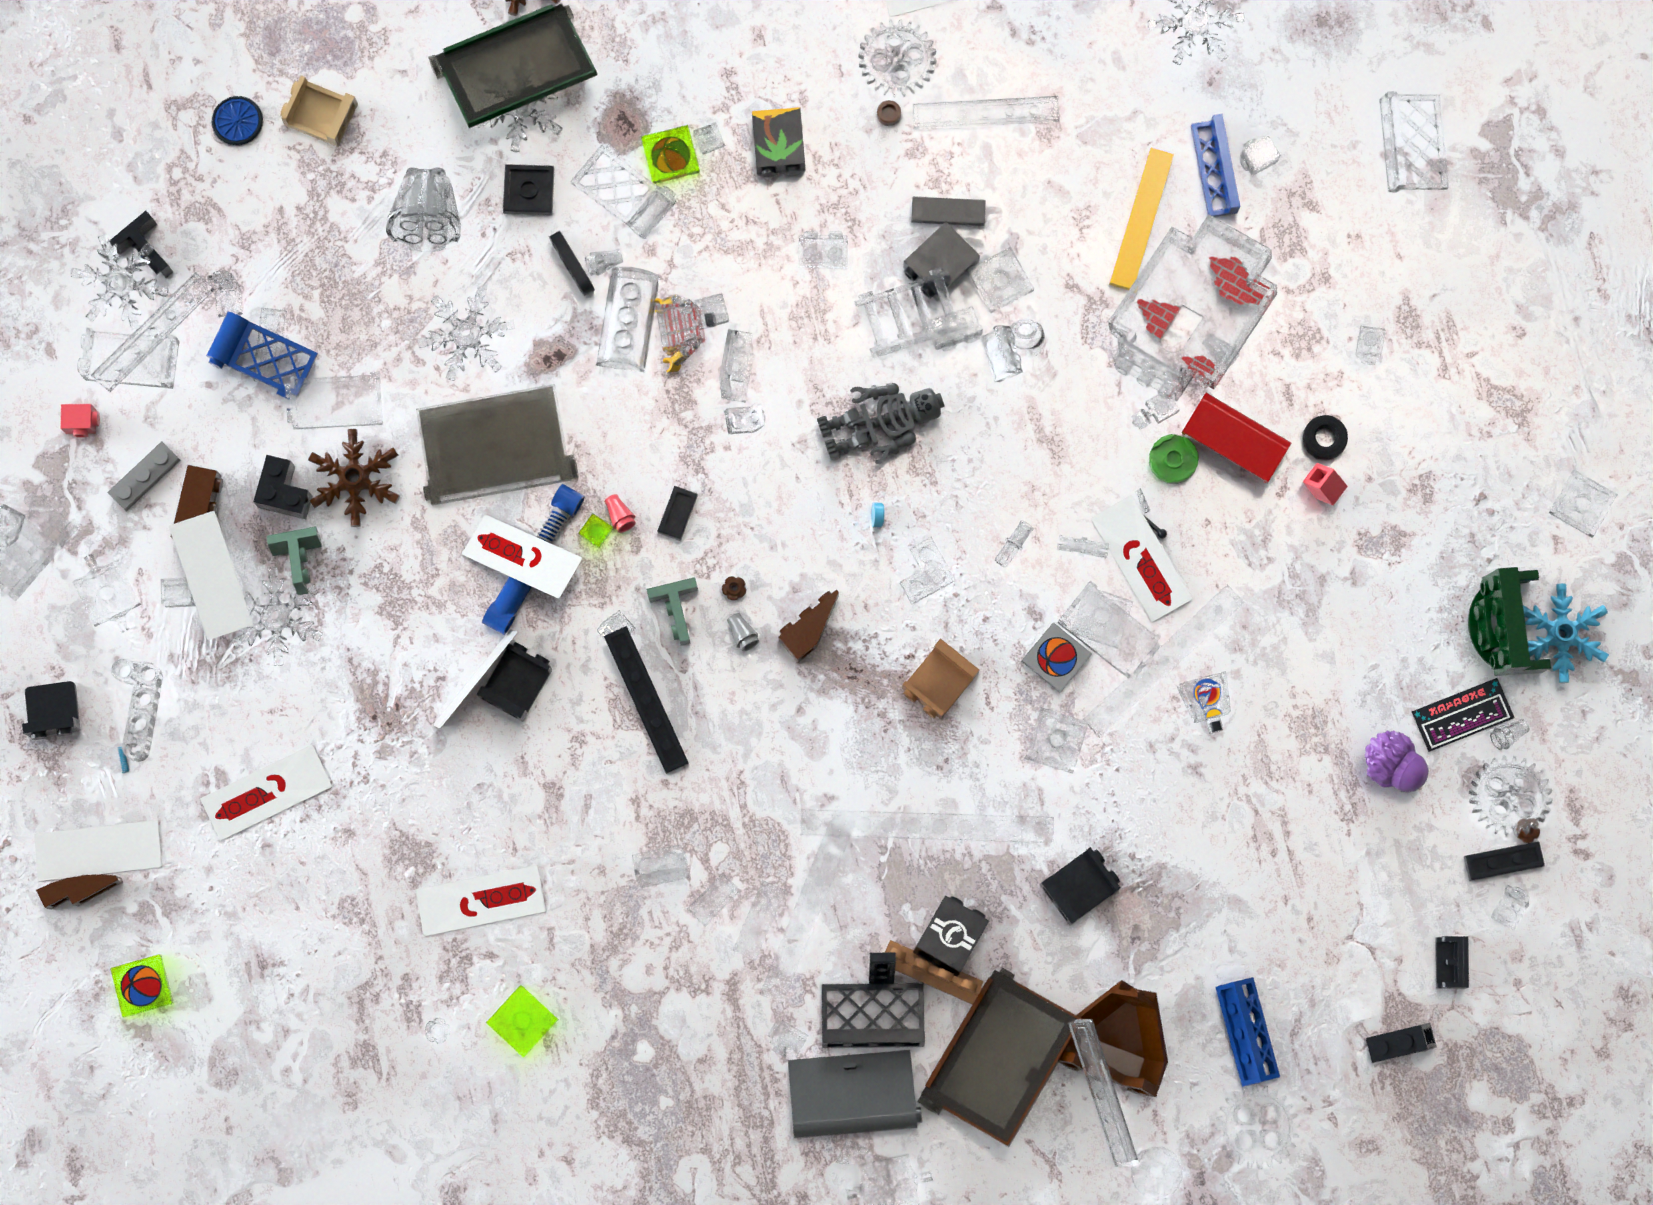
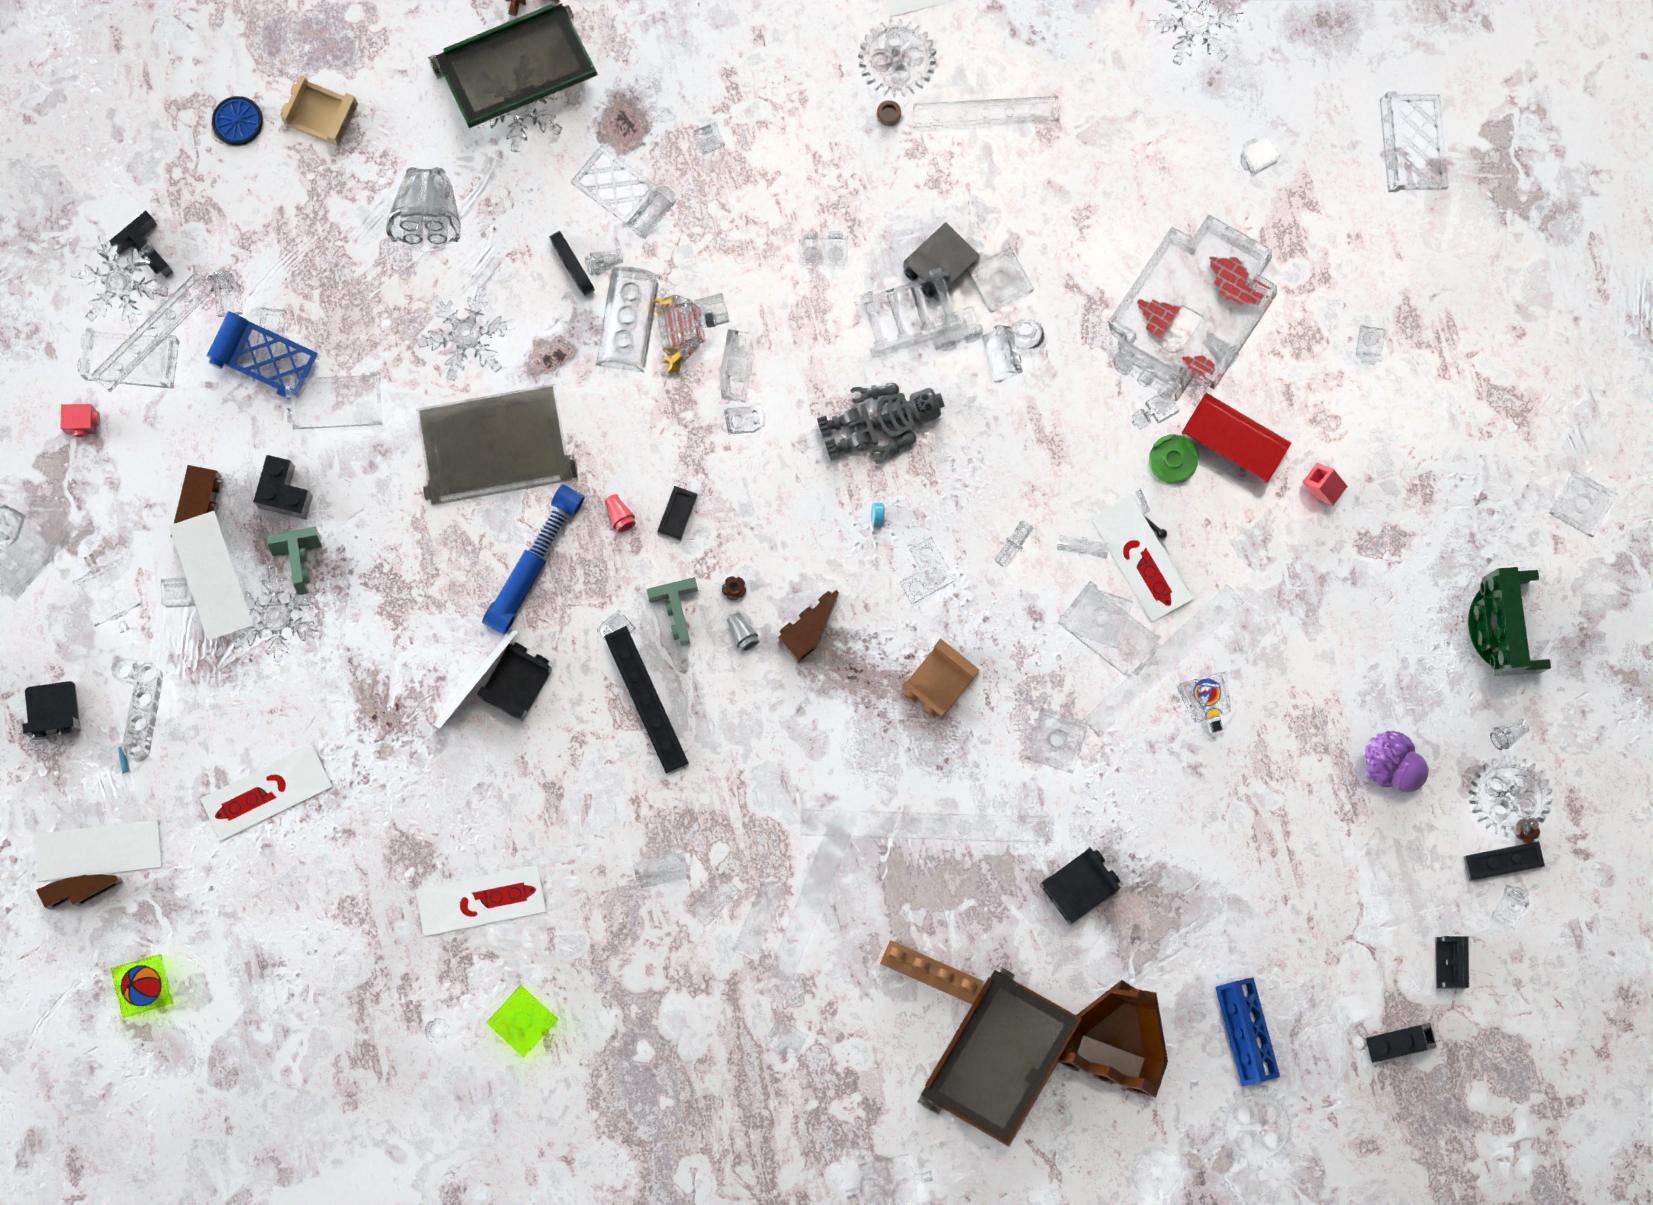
(143, 476): light grey plate -> none
(352, 469): reddish brown piece -> none
(522, 556): white sticker -> none
(528, 189): black tile -> none
(595, 530): clear neon green plate -> none
(670, 154): clear neon green tile -> none
(778, 141): black panel -> none
(854, 1100): dark grey door -> none
(873, 1037): black fence -> none
(882, 967): black tile -> none
(948, 210): tile -> none
(951, 935): black panel -> none
(1056, 657): tile -> none
(1103, 1092): clear tile -> none
(1141, 218): yellow tile -> none
(1224, 163): fence -> none
(1325, 422): black tyre -> none
(1463, 714): black sticker -> none
(1570, 630): medium azure piece -> none

